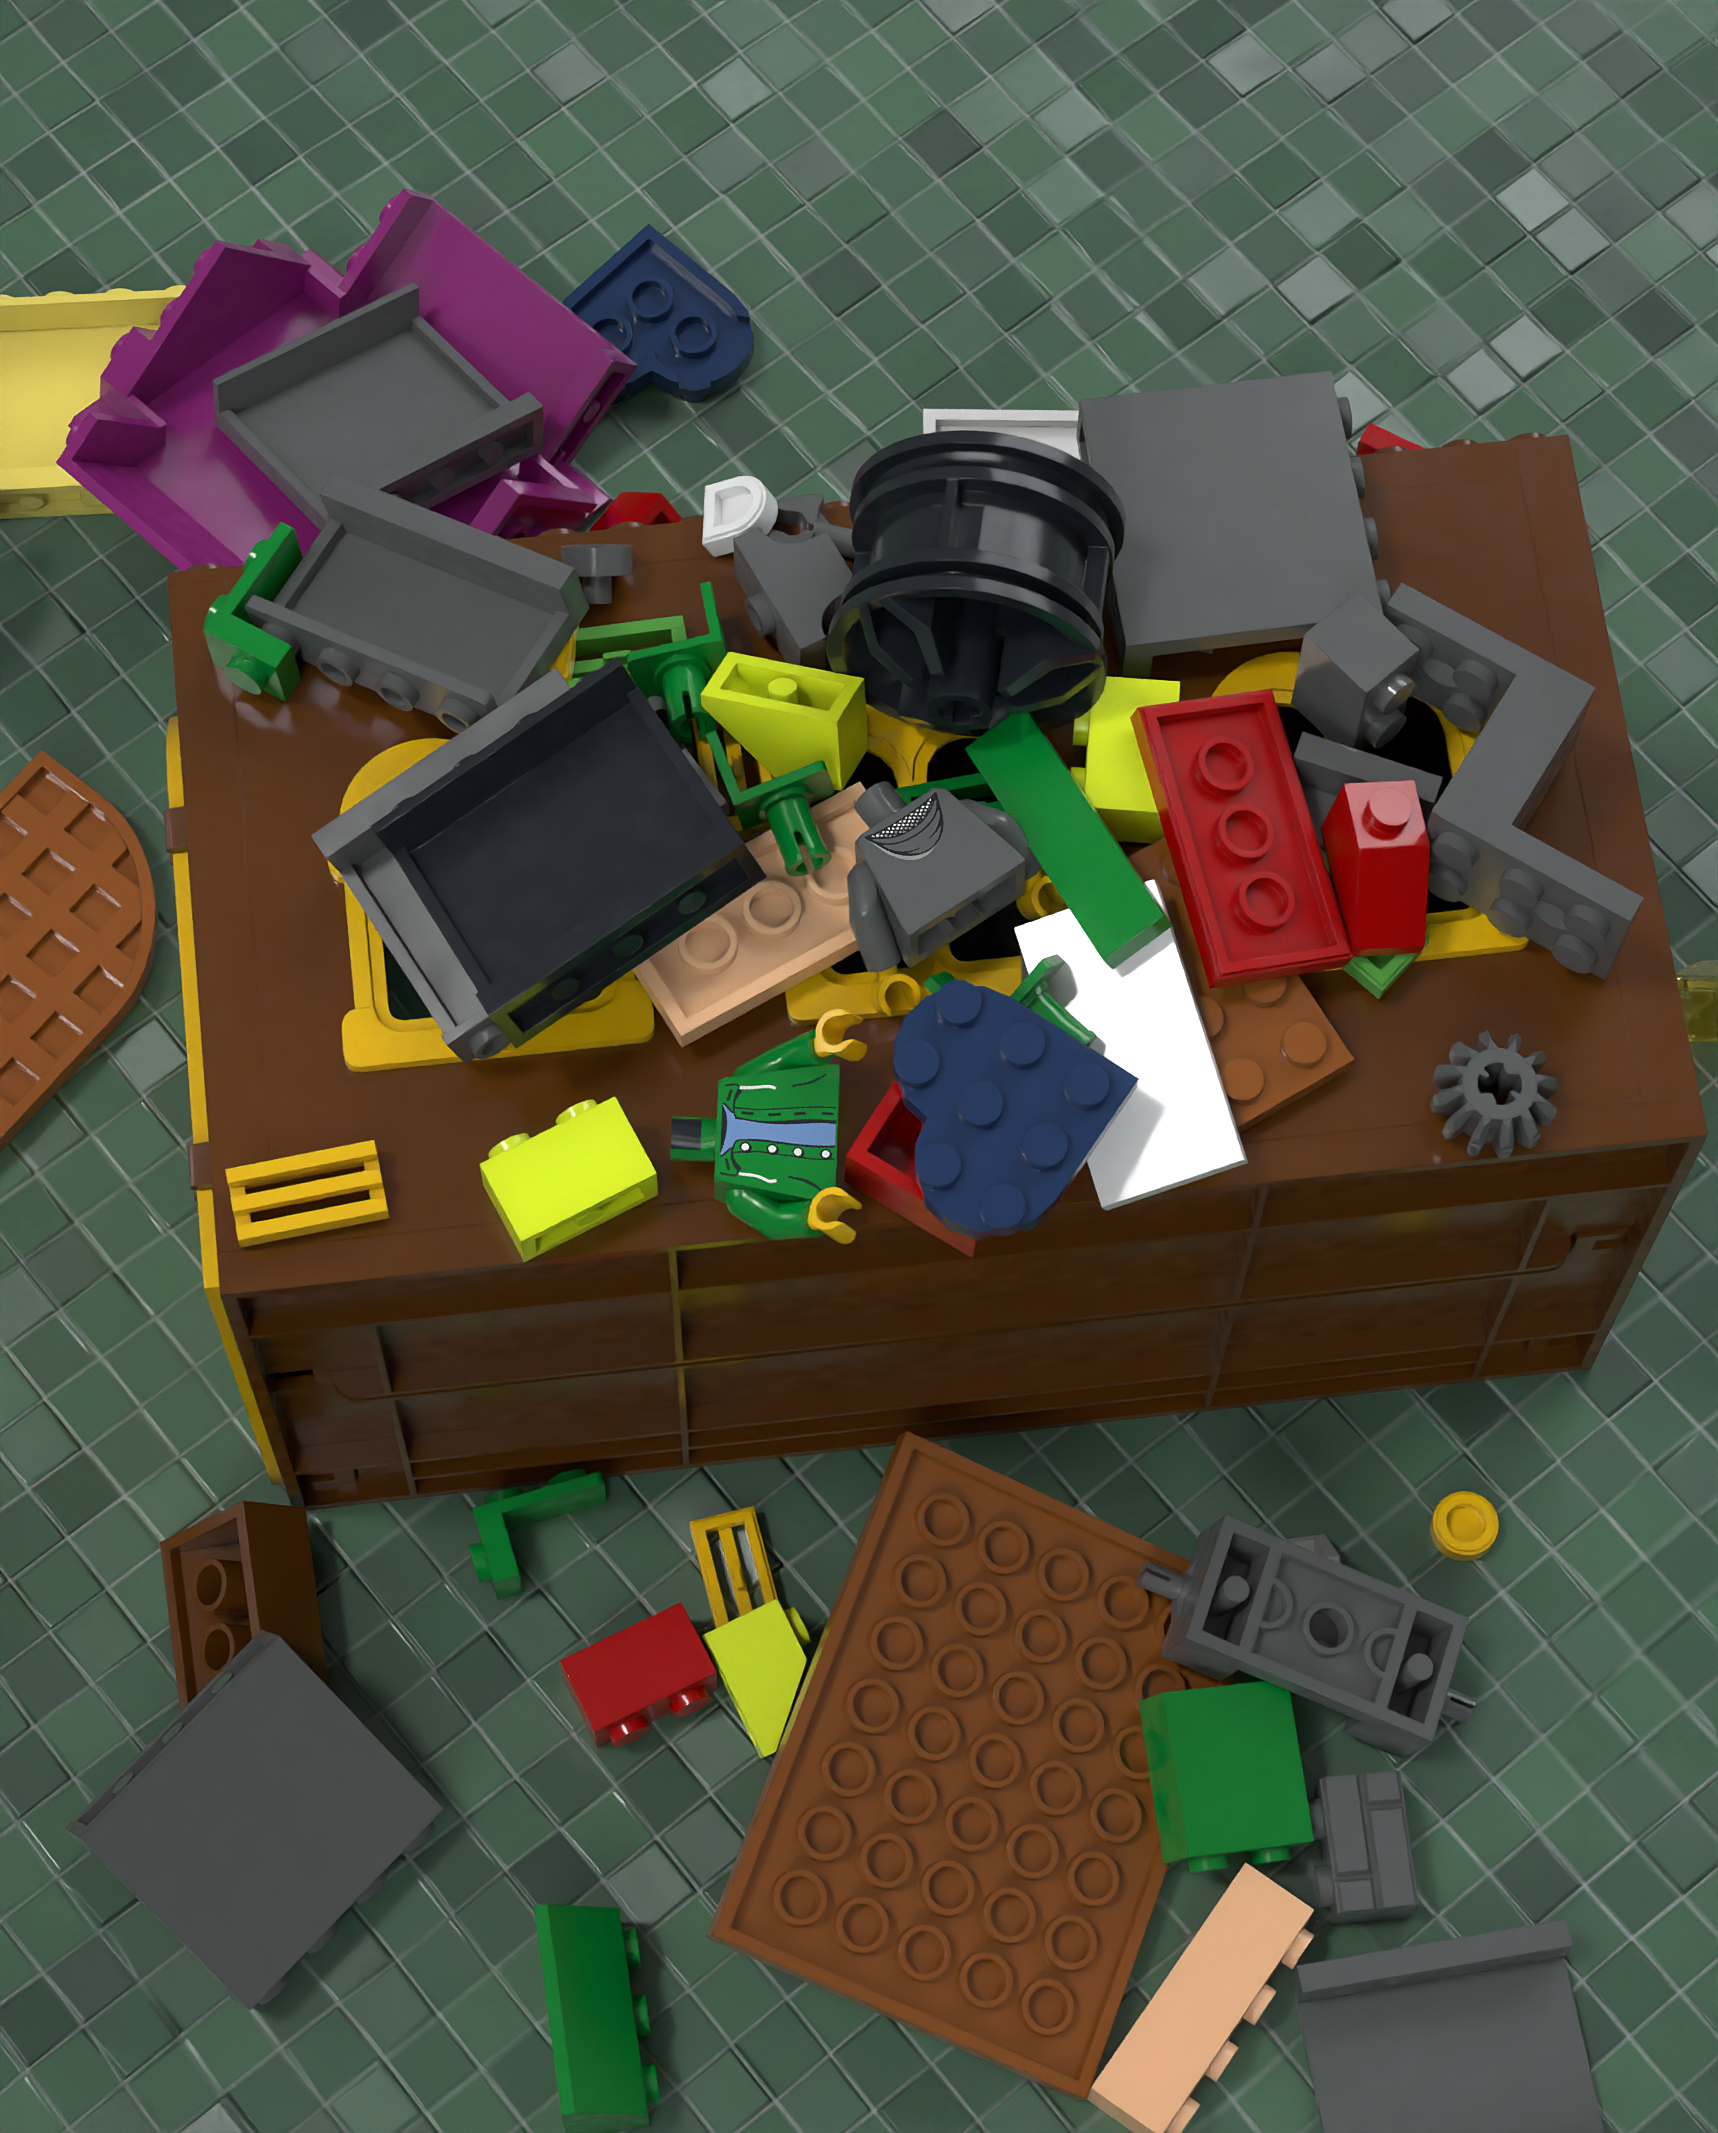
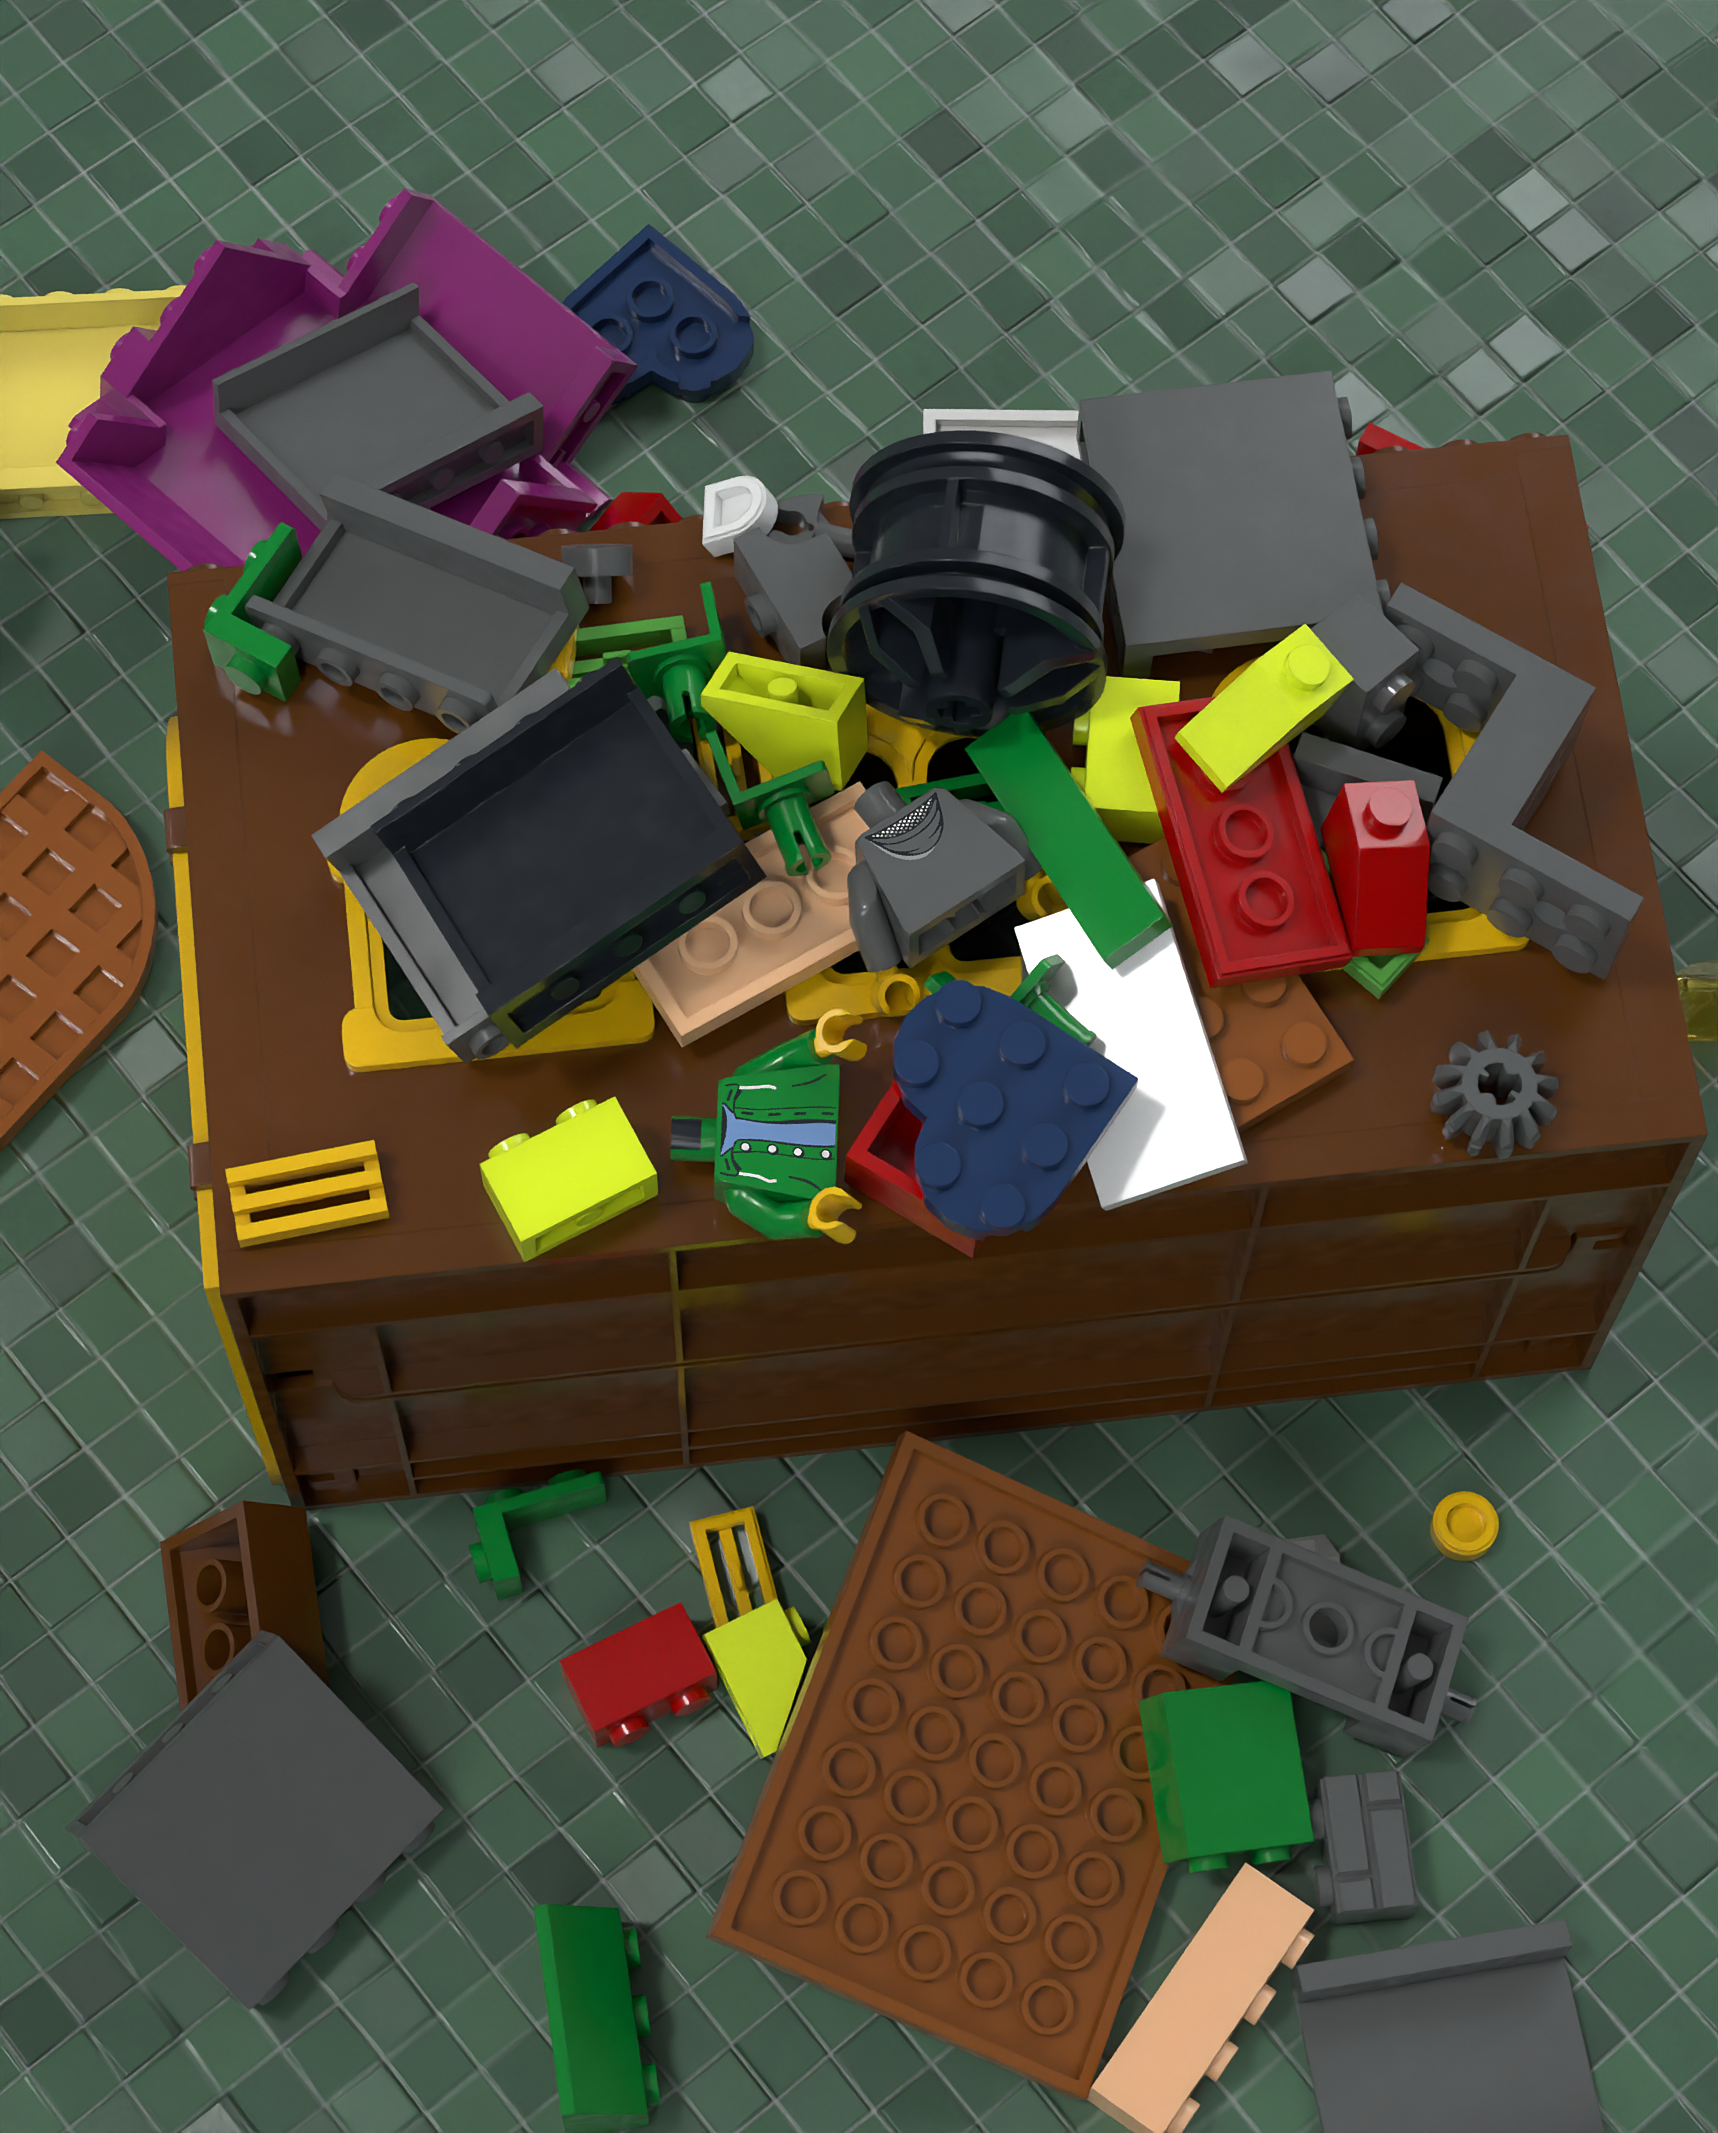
(1264, 708): none -> neon yellow slope

